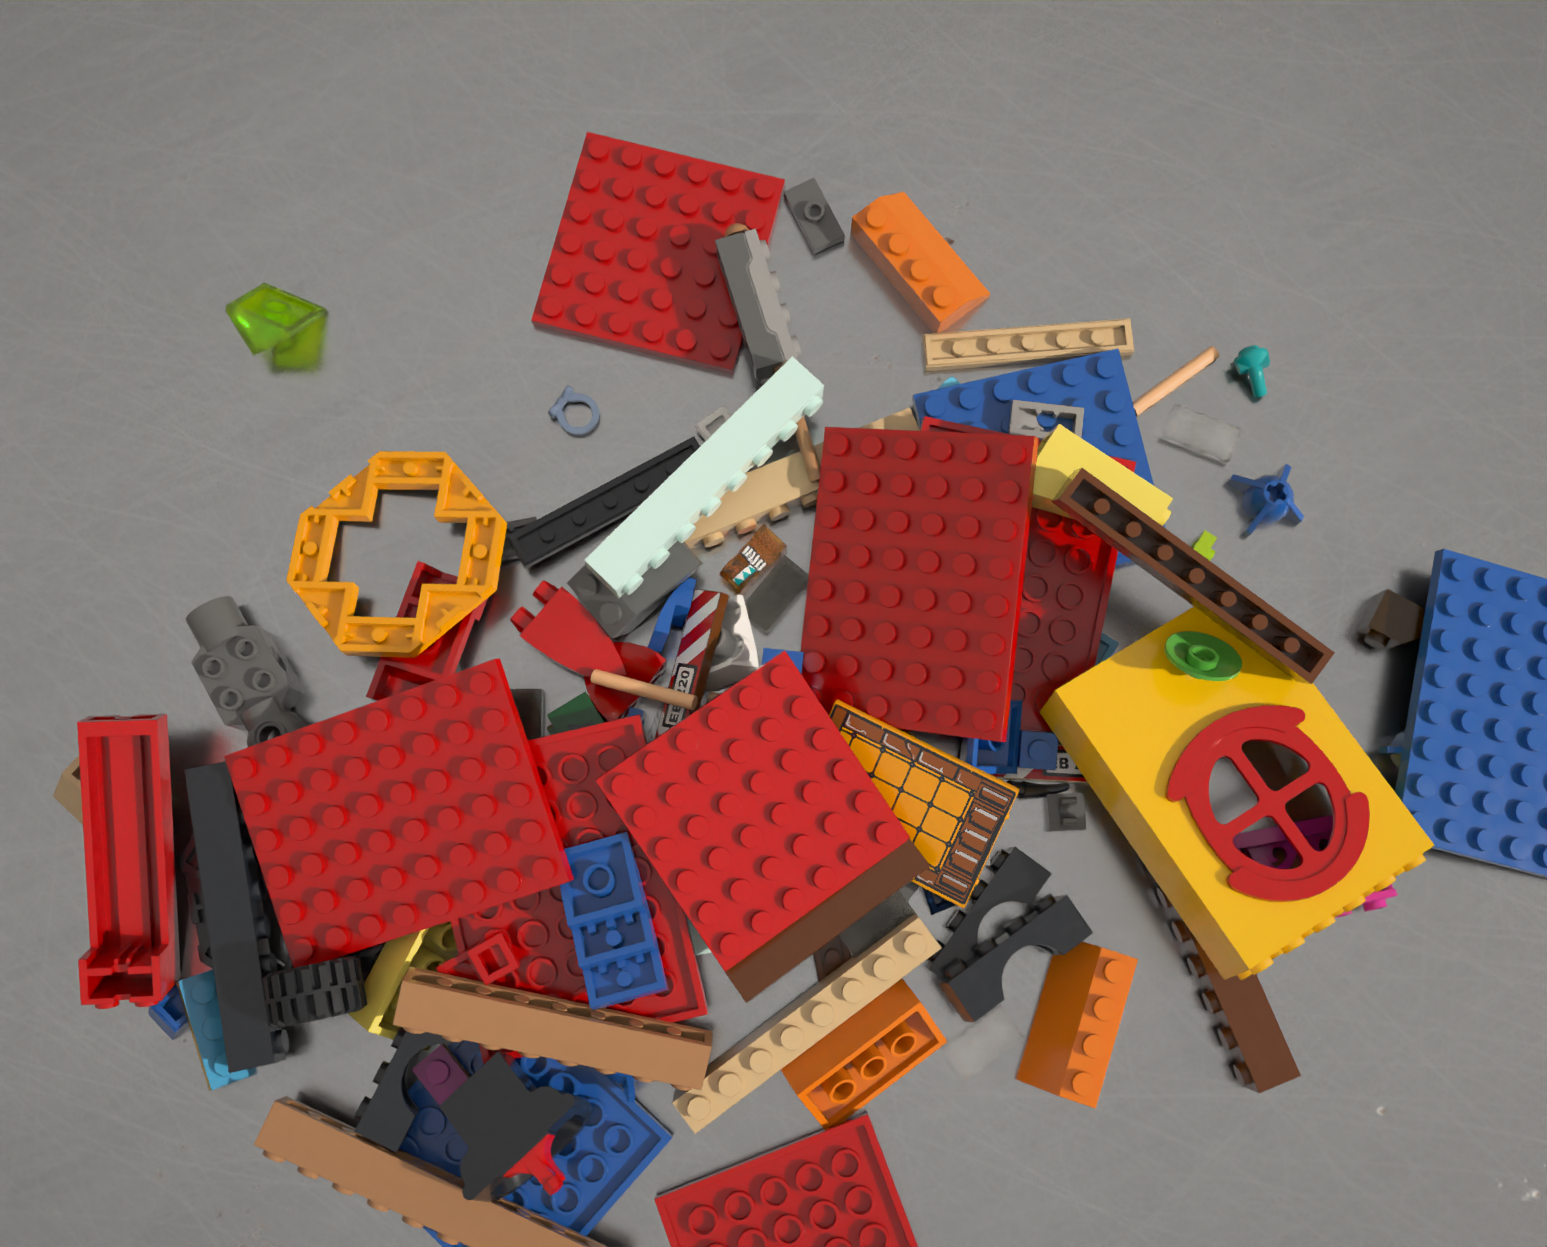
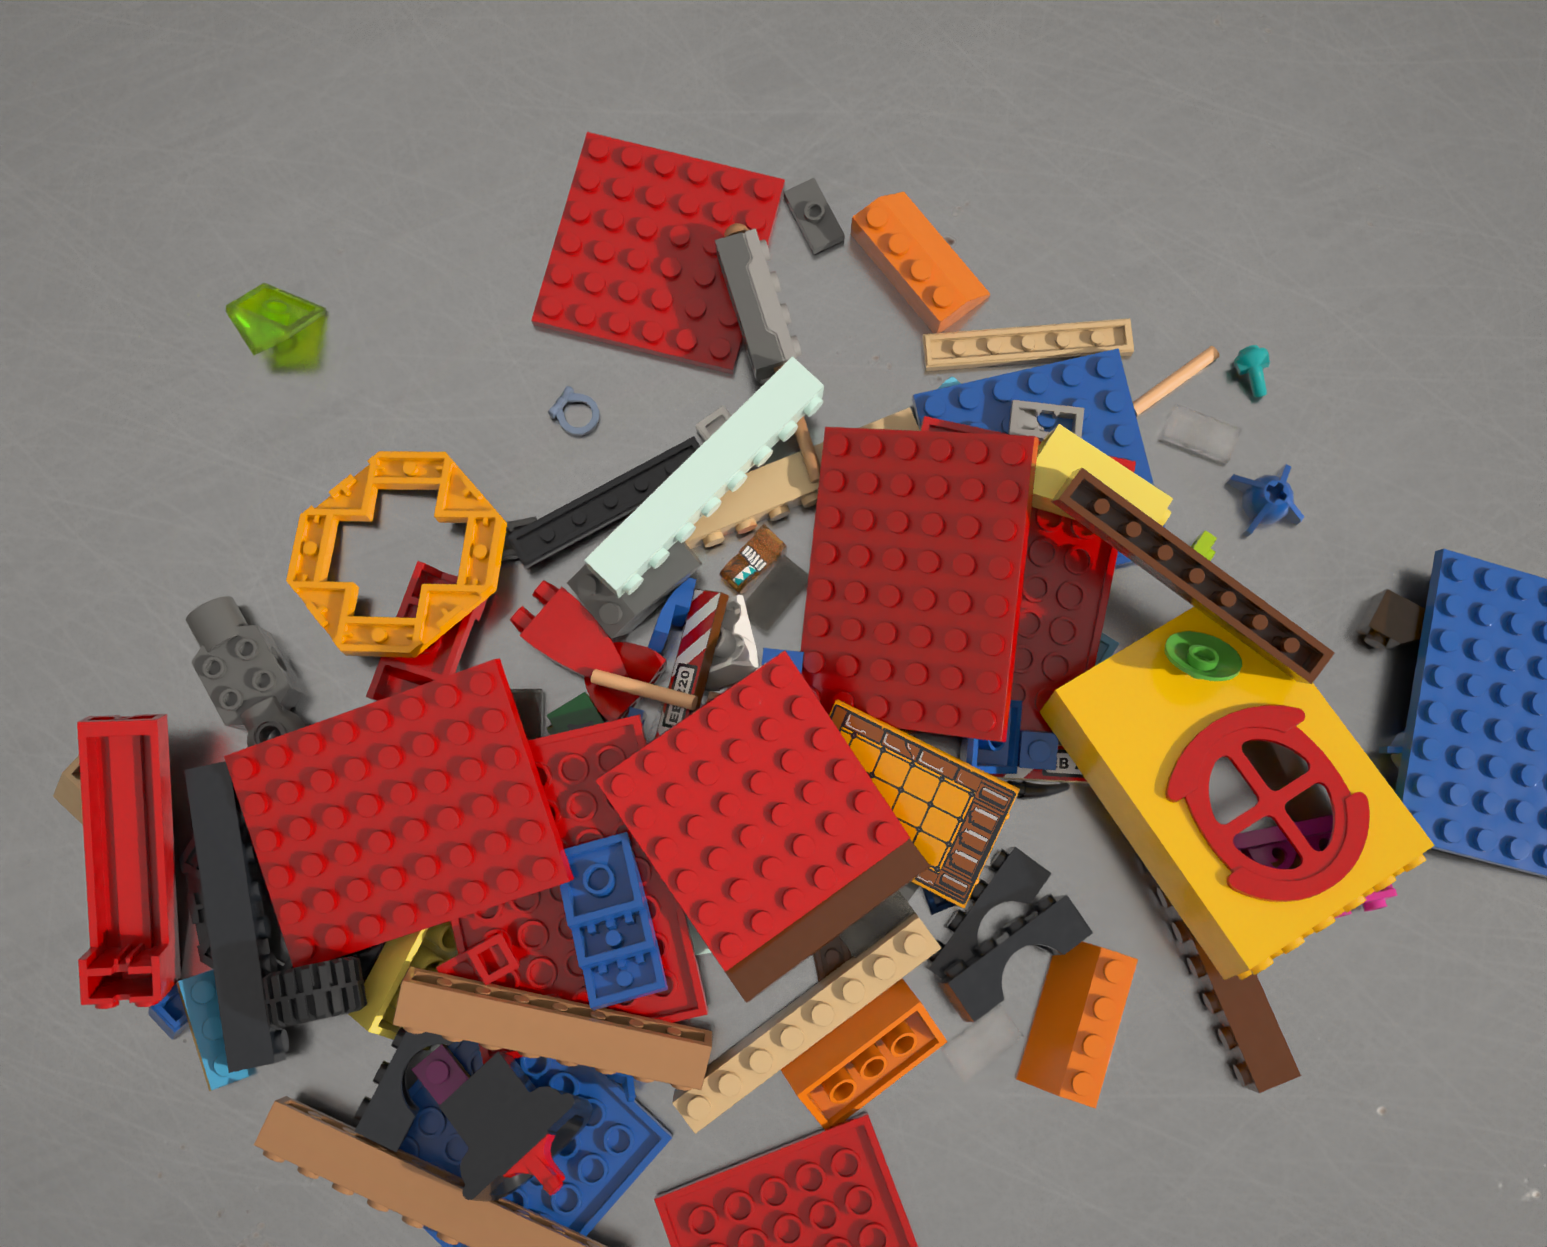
(1065, 812): dark grey tile -> none

